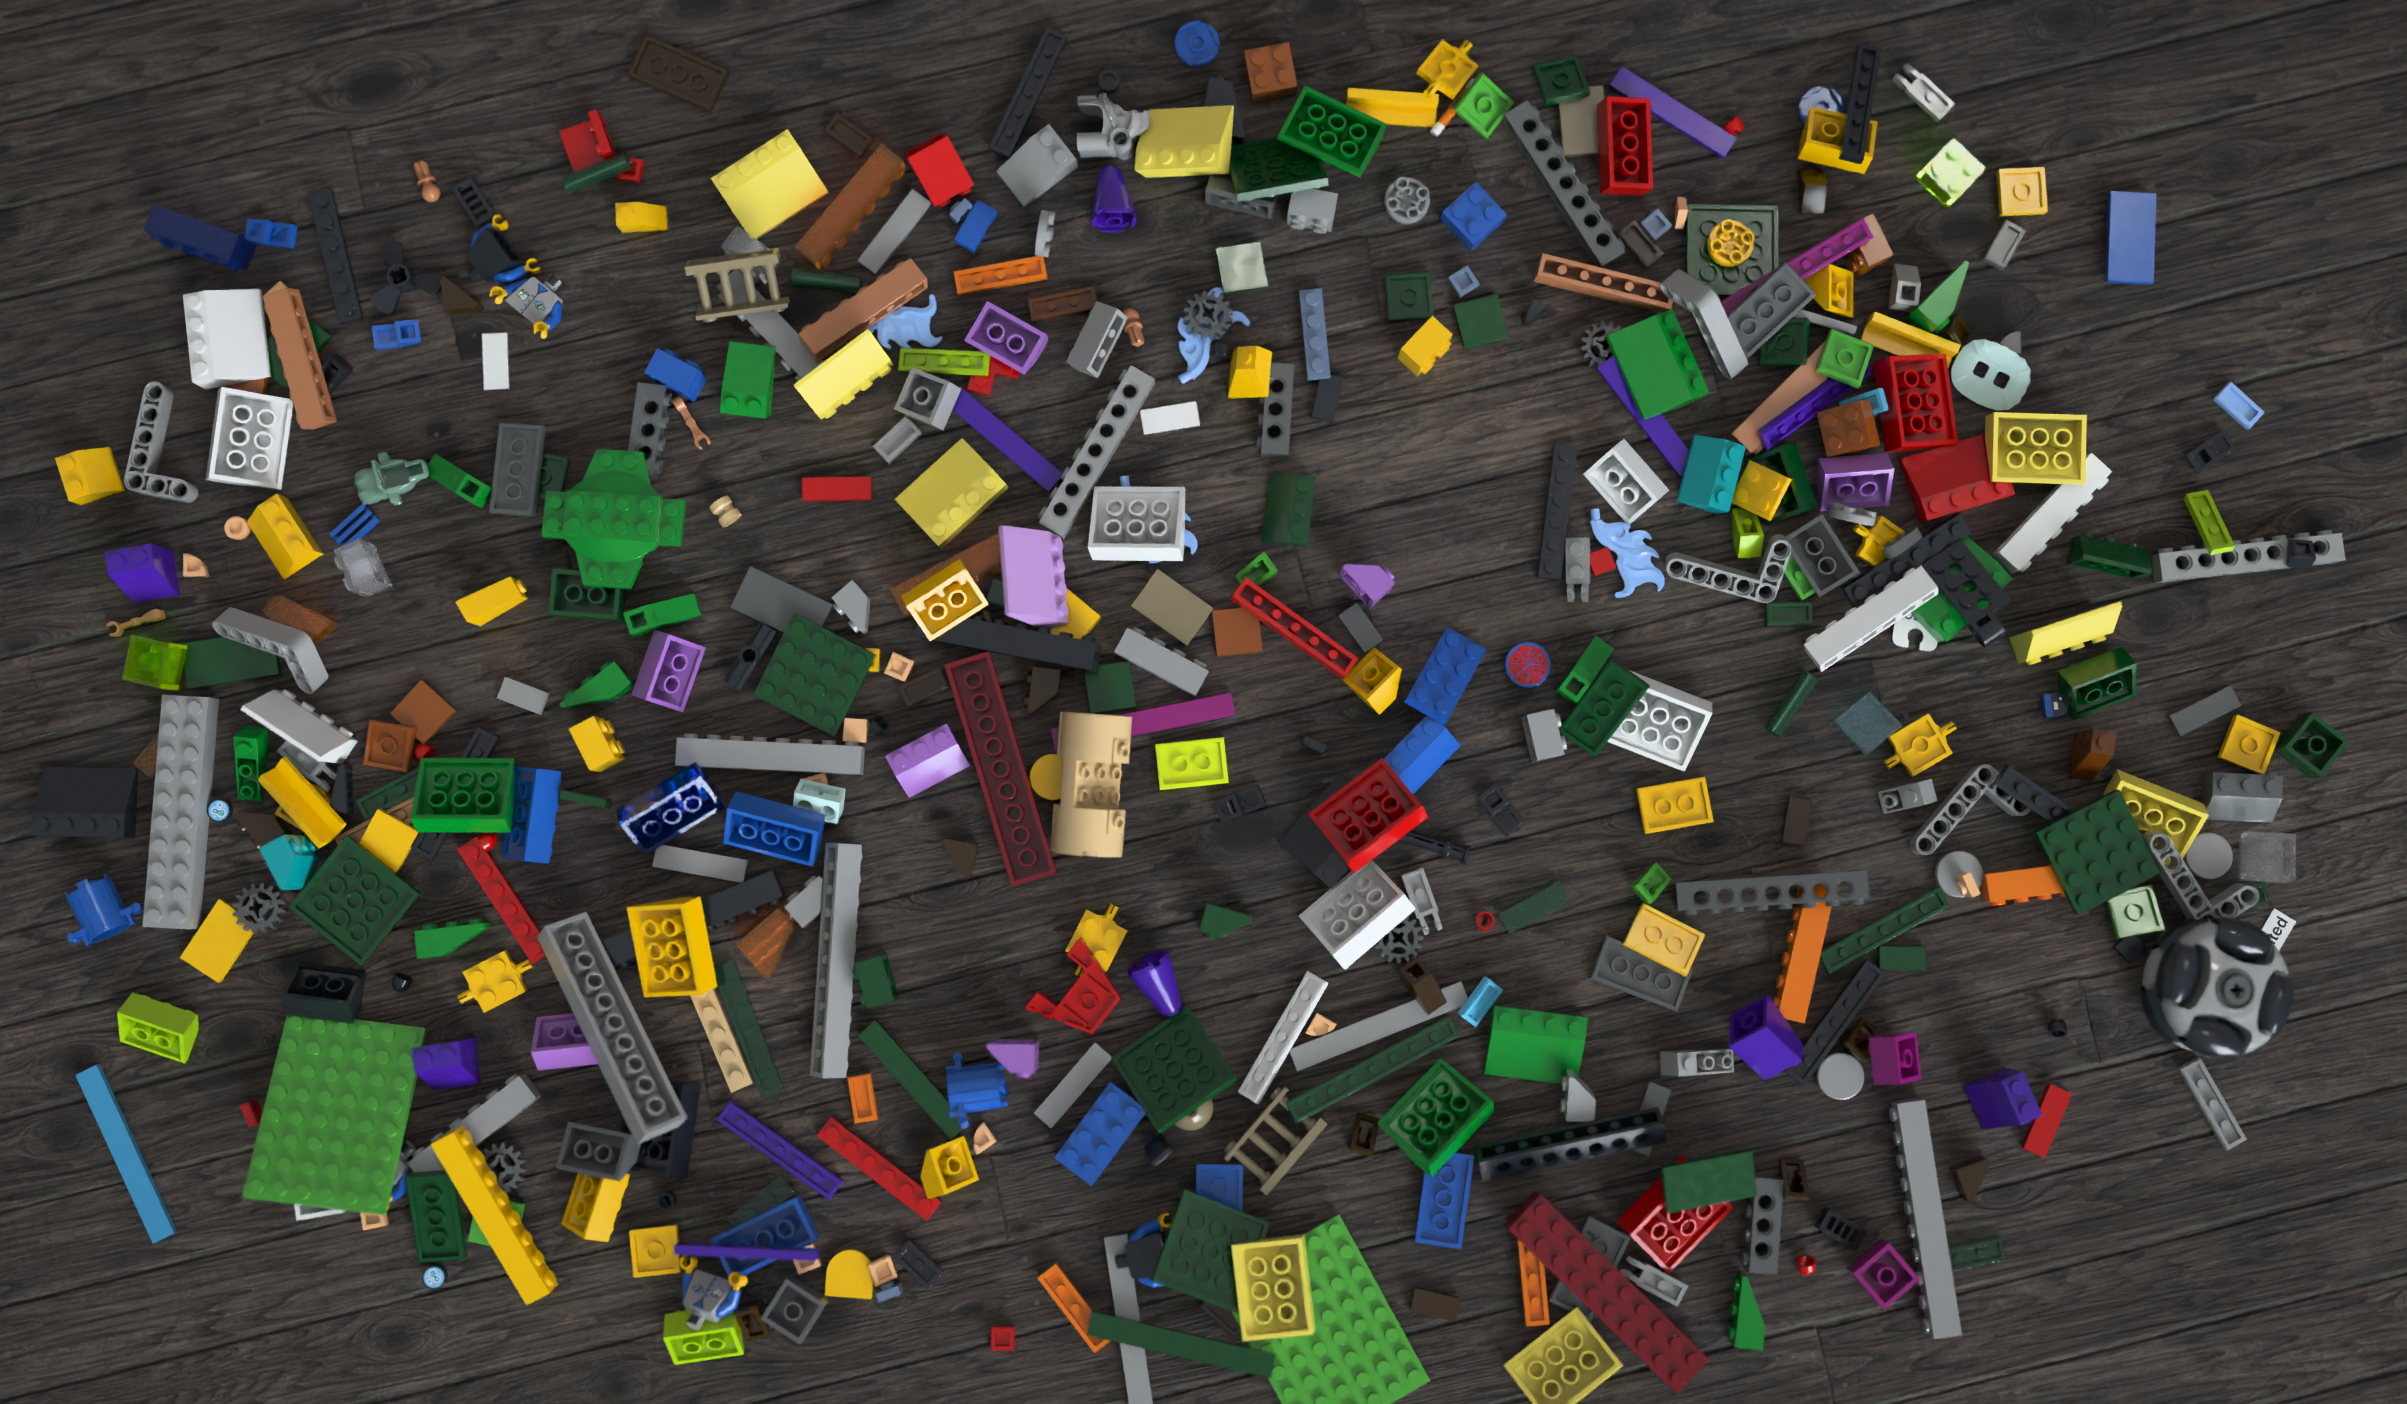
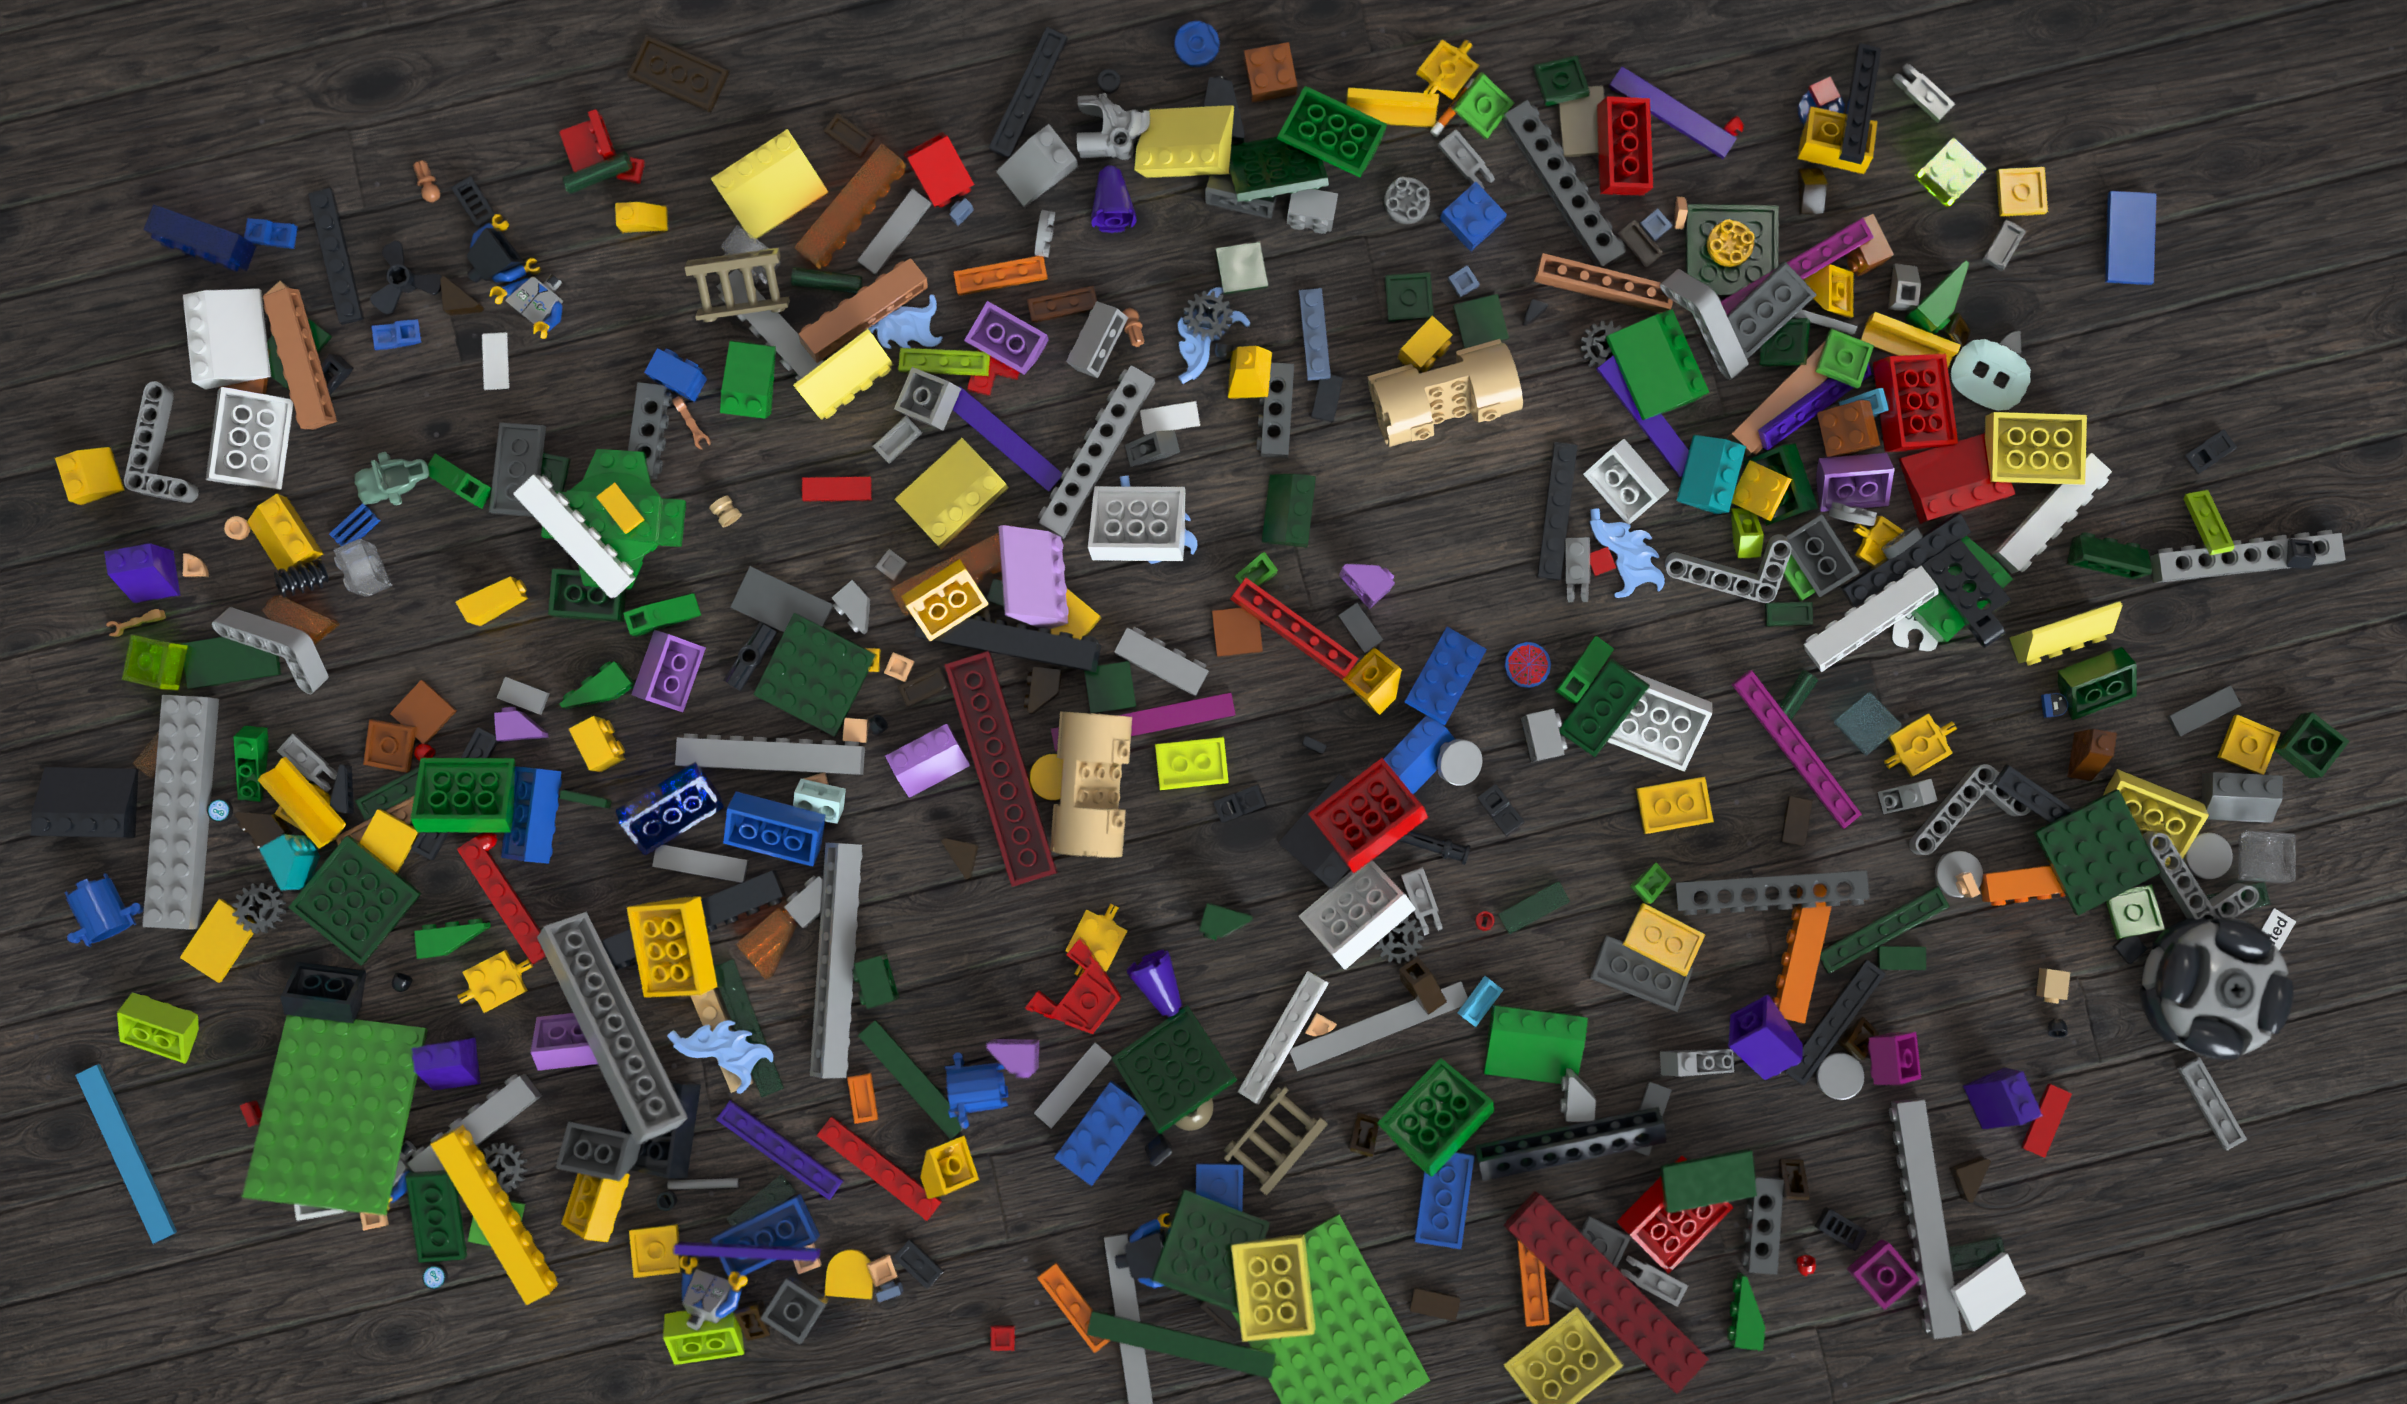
(301, 577): none -> black piece
(302, 726): white slope -> none
(516, 725): none -> medium lavender slope
(574, 535): none -> white brick
(620, 508): none -> yellow tile
(703, 1183): none -> light grey bar
(727, 1046): none -> light blue piece
(891, 565): none -> light grey tile
(975, 226): blue slope -> none
(983, 1138): light nougat tile -> none
(1152, 447): none -> dark grey slope
(1172, 607): dark tan tile -> none
(1372, 1069): dark green tile -> none
(1459, 762): none -> light grey tile
(1465, 158): none -> light grey hinge
(1478, 384): none -> tan cylinder
(1796, 749): none -> magenta tile
(1824, 92): none -> tile
(1988, 1291): none -> white tile
(2053, 985): none -> tan brick
(2238, 405): light blue tile -> none

